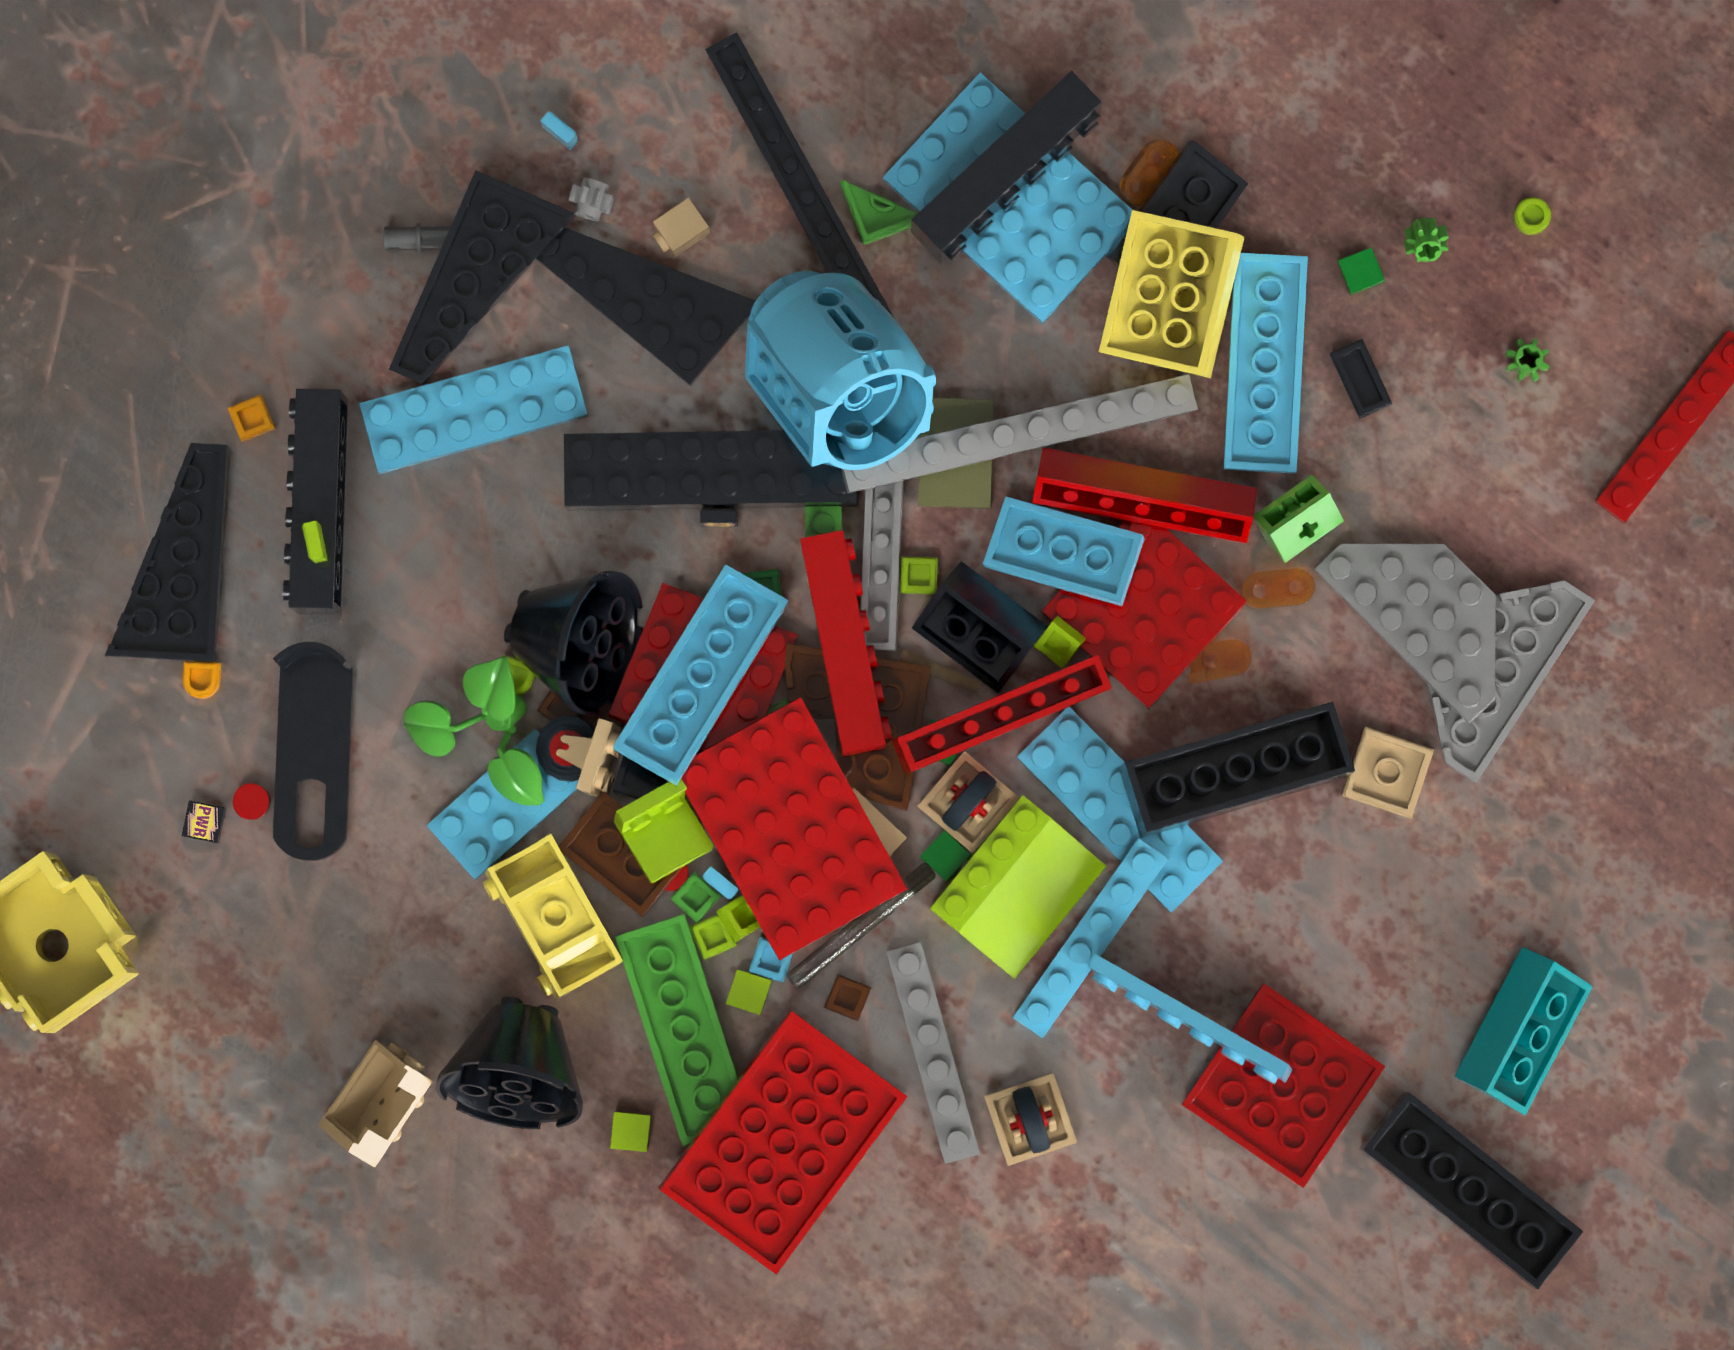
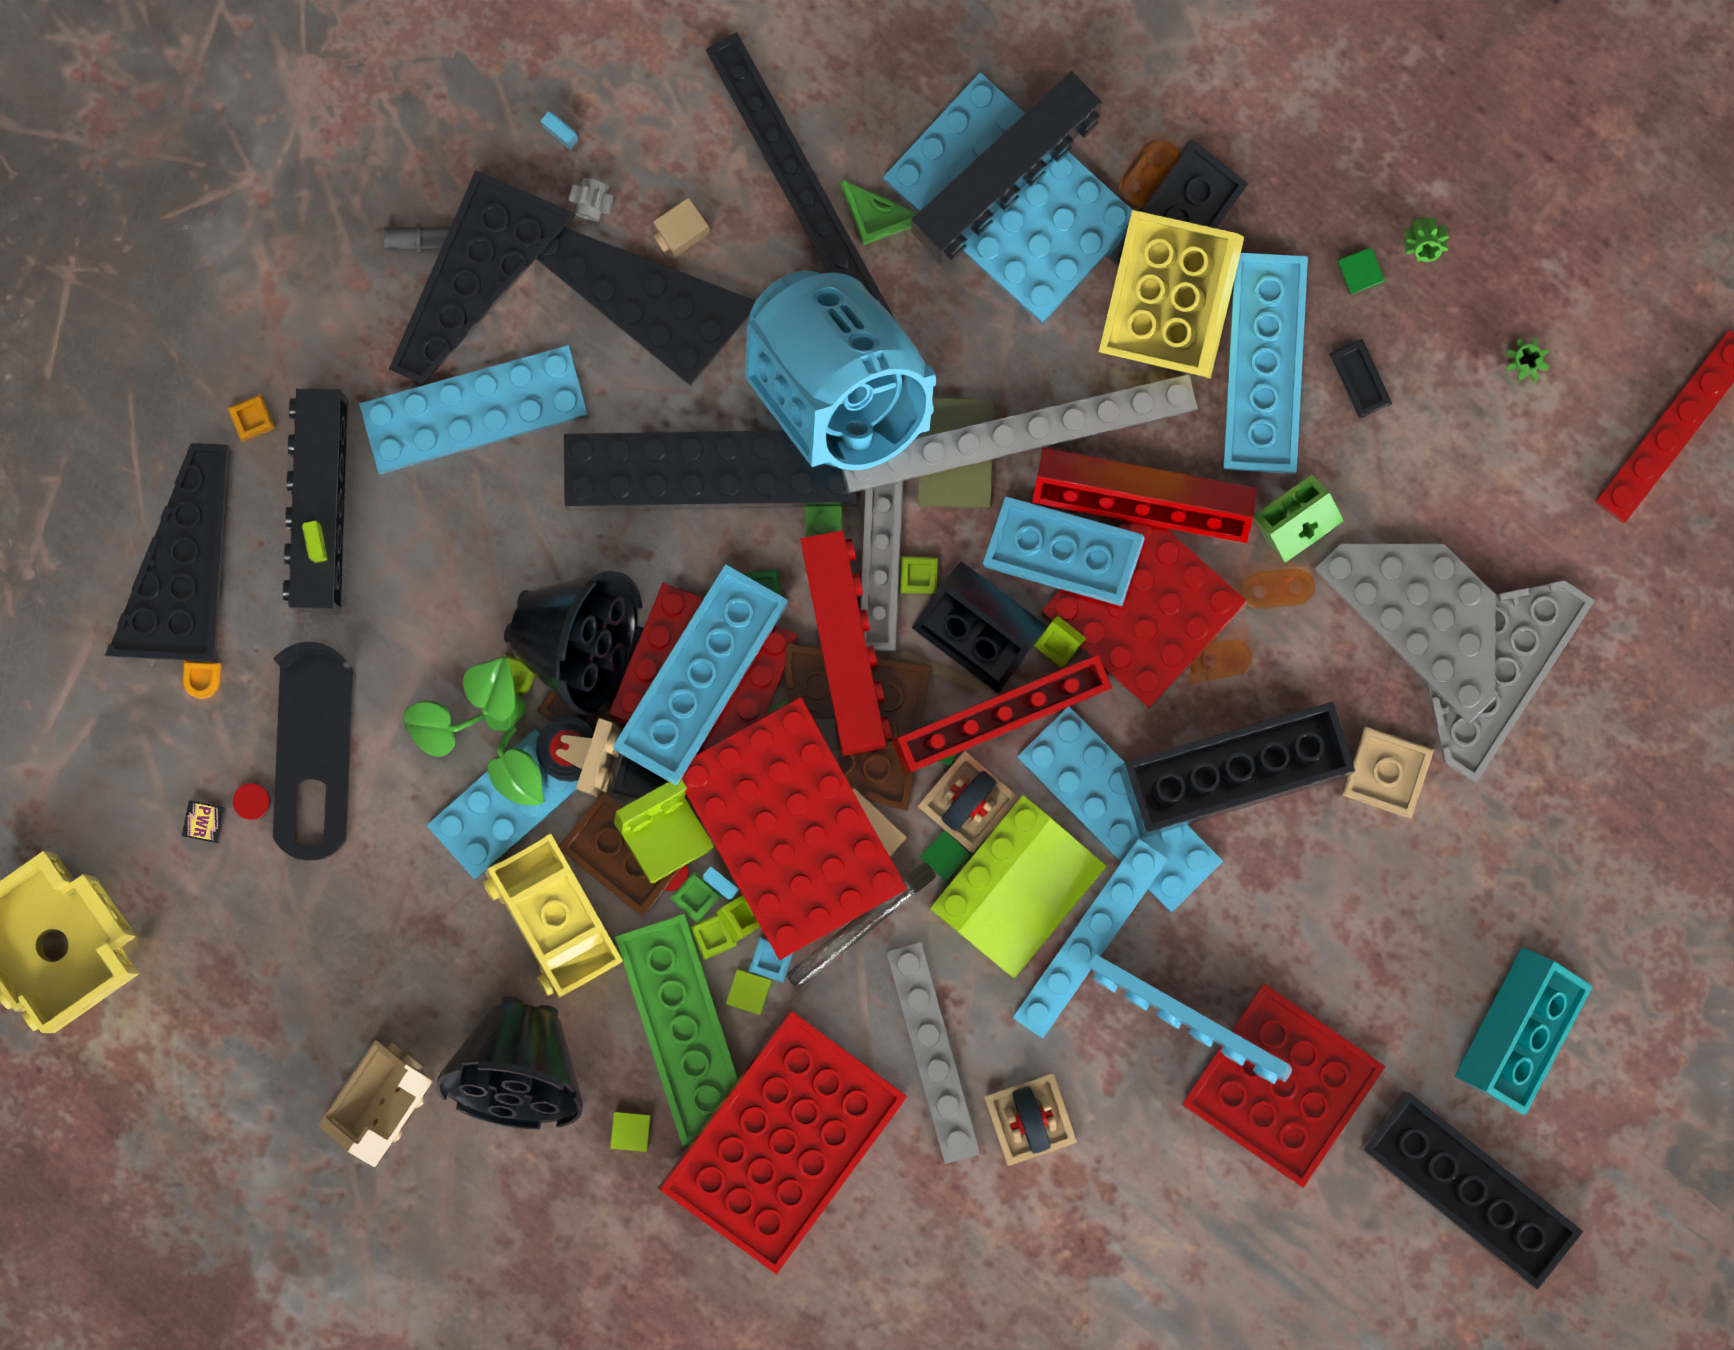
(718, 517): black tile -> none
(847, 997): reddish brown tile -> none
(1532, 216): lime tile -> none

